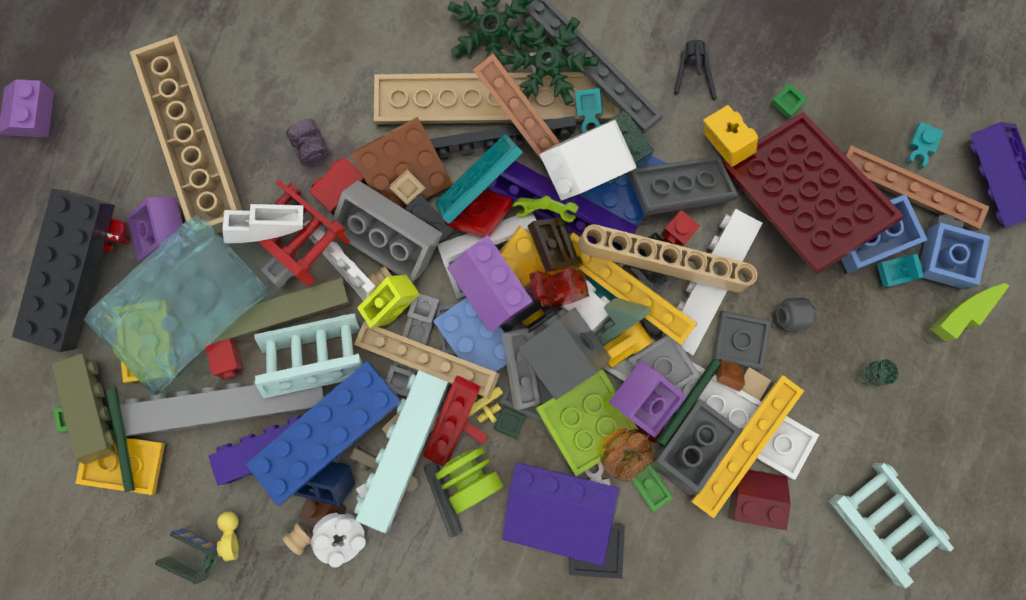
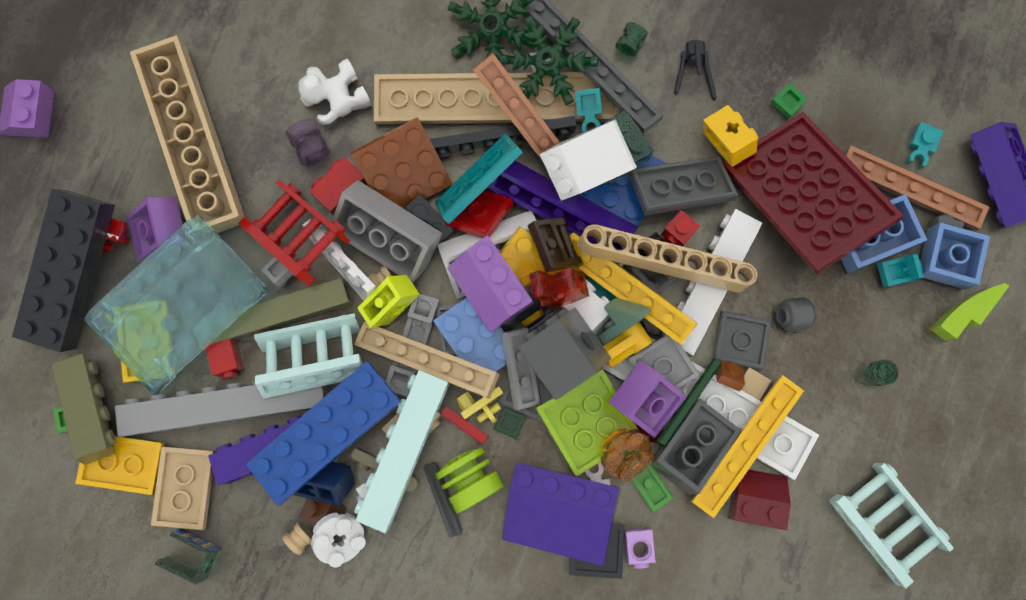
(120, 439): dark green bar -> none
(182, 488): none -> tan plate
(228, 546): light yellow plate -> none
(261, 222): white slope -> none
(316, 87): none -> white animal
(407, 187): tan tile -> none
(451, 420): red tile -> none
(546, 203): lime piece -> none
(631, 39): none -> clear green wheel
(633, 536): none -> lavender brick

